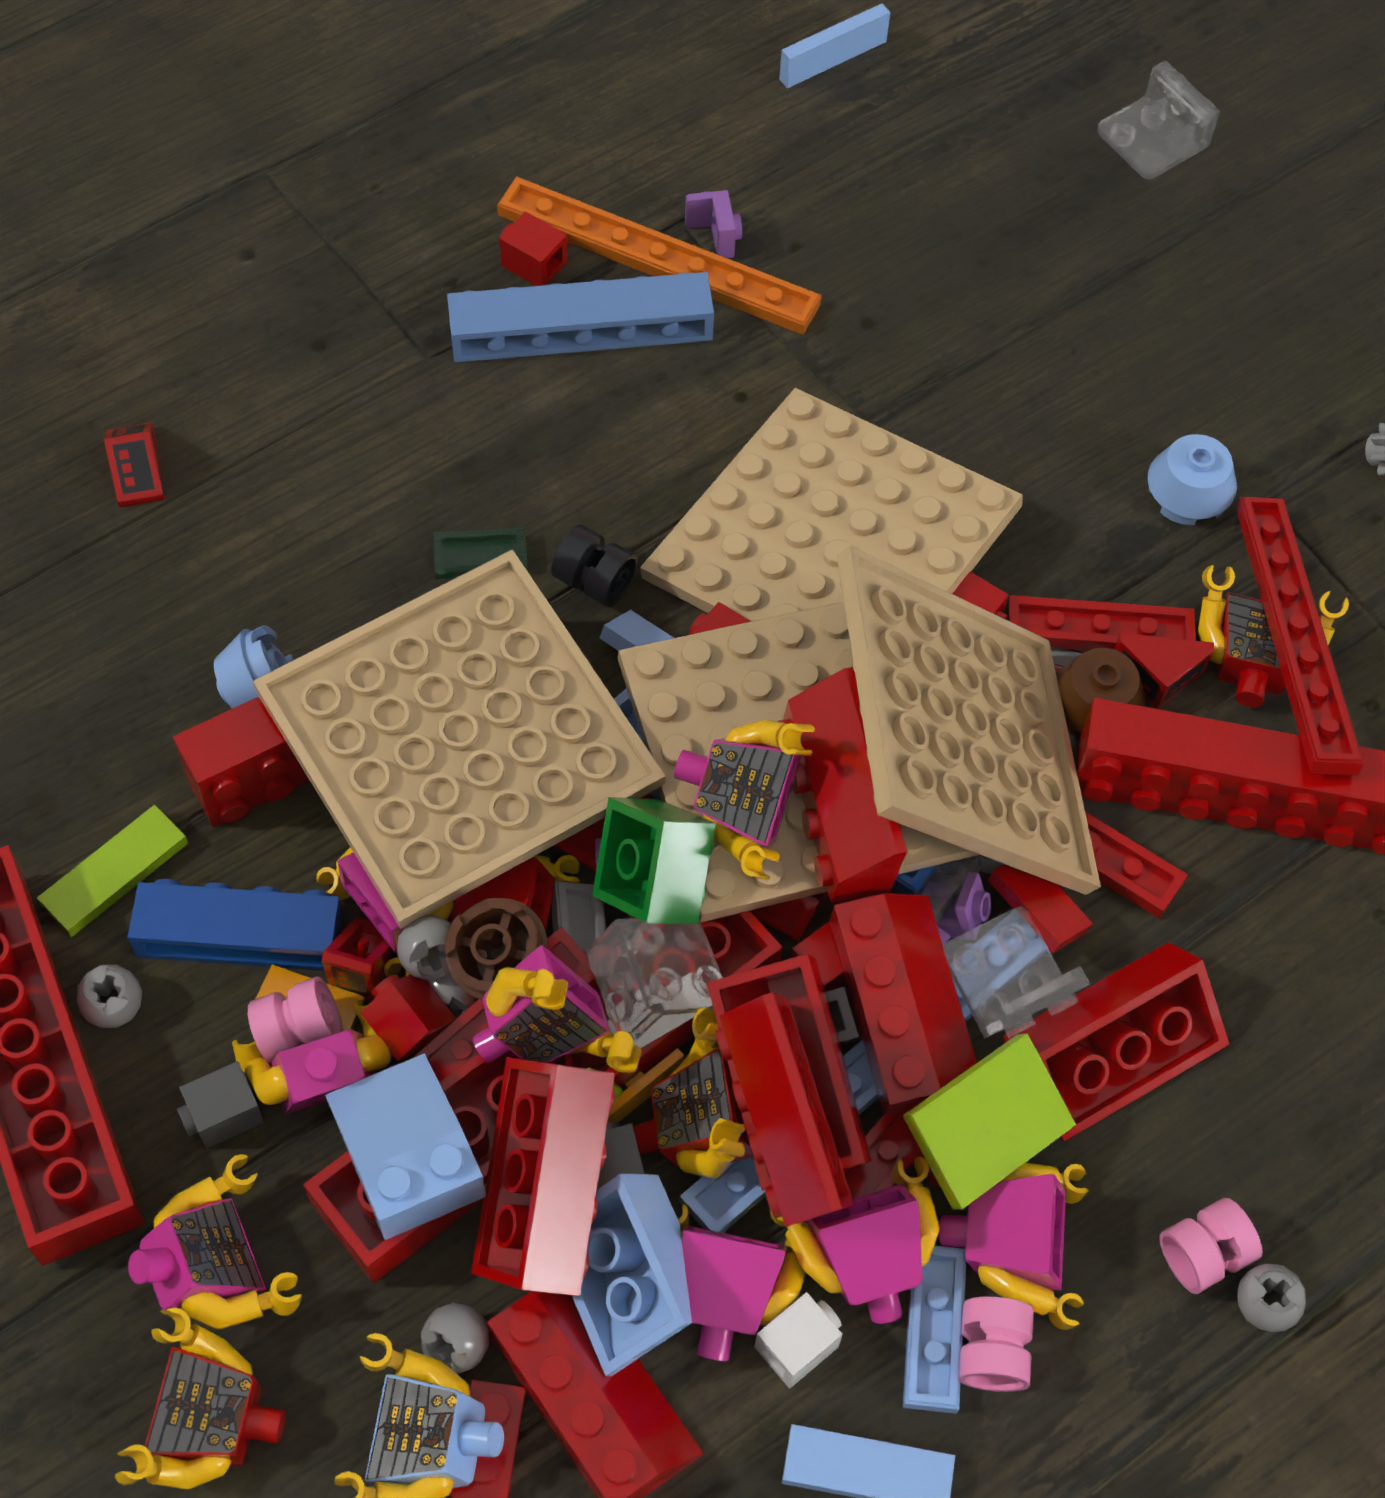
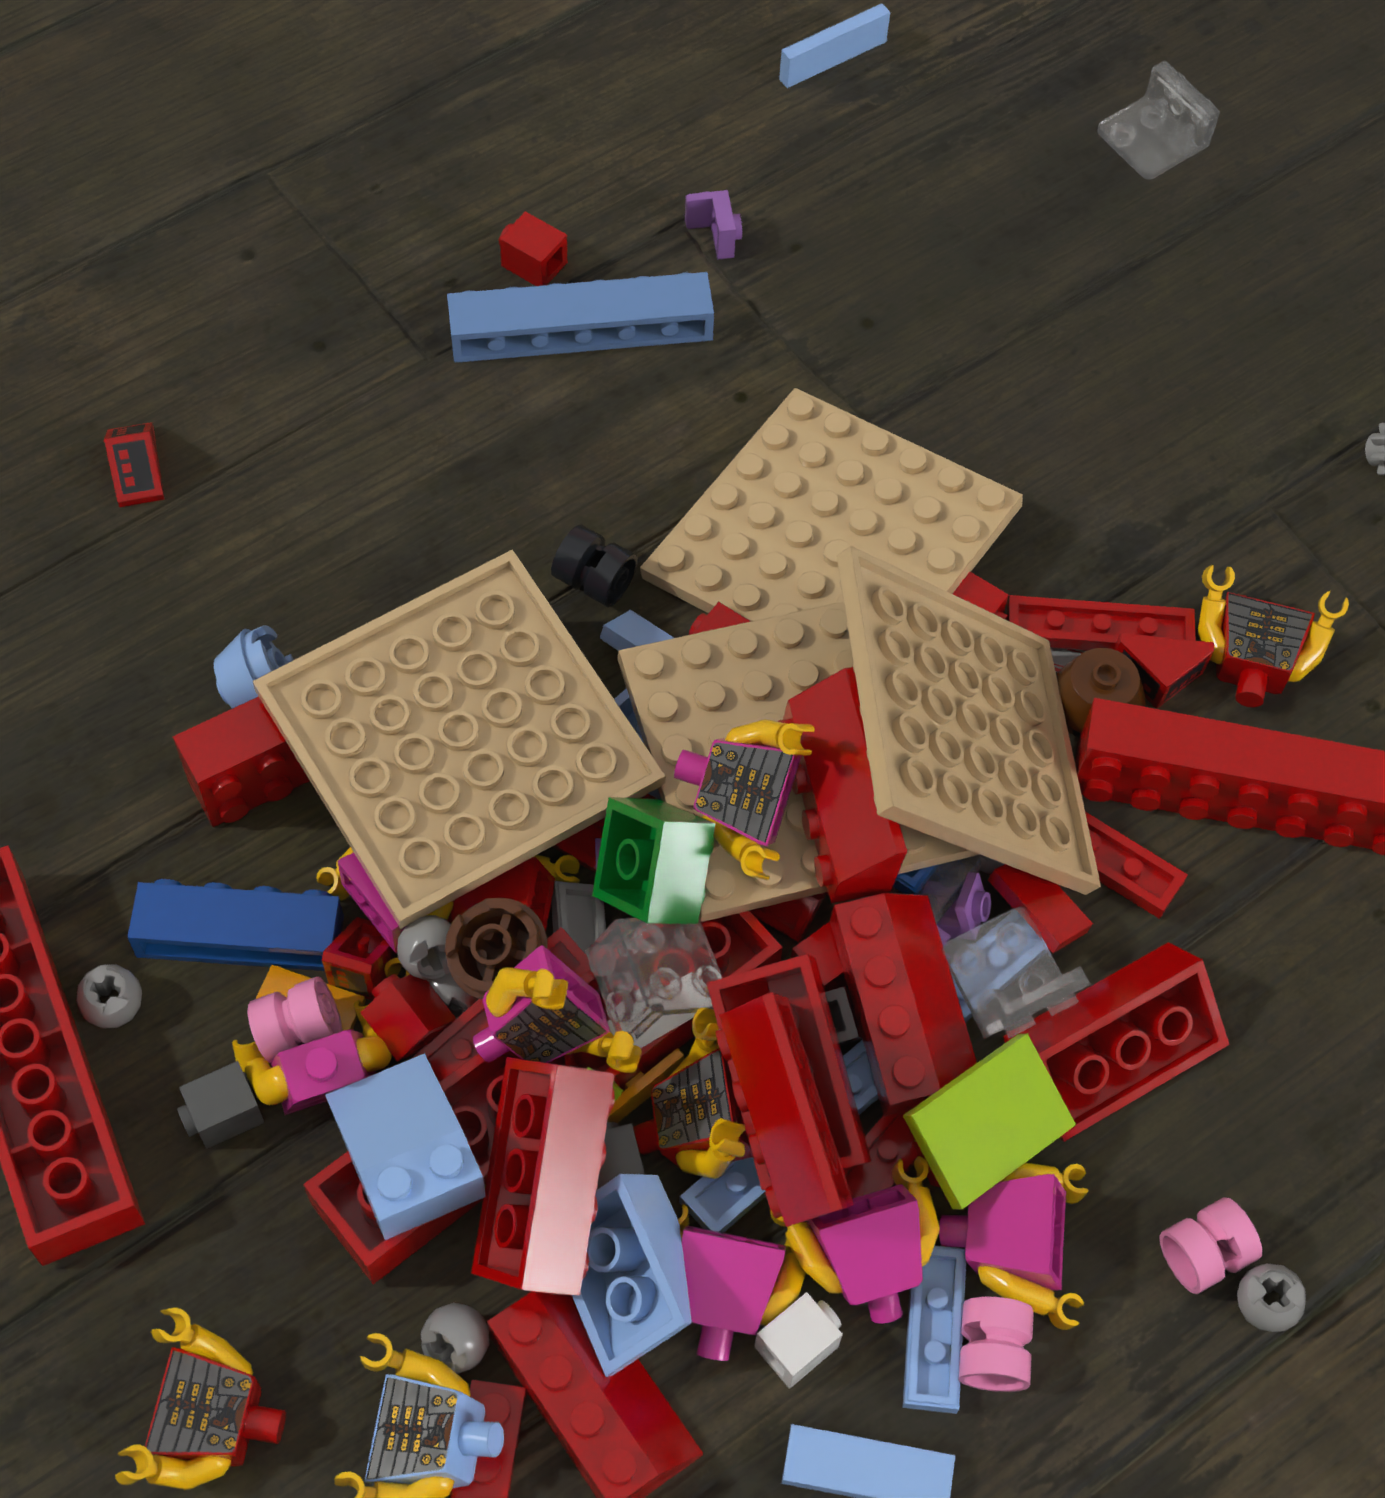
(112, 870): lime tile -> none
(204, 1259): torso -> none
(465, 550): clear green tile -> none
(663, 255): orange tile -> none
(1193, 479): light blue cone -> none
(1299, 638): red tile -> none

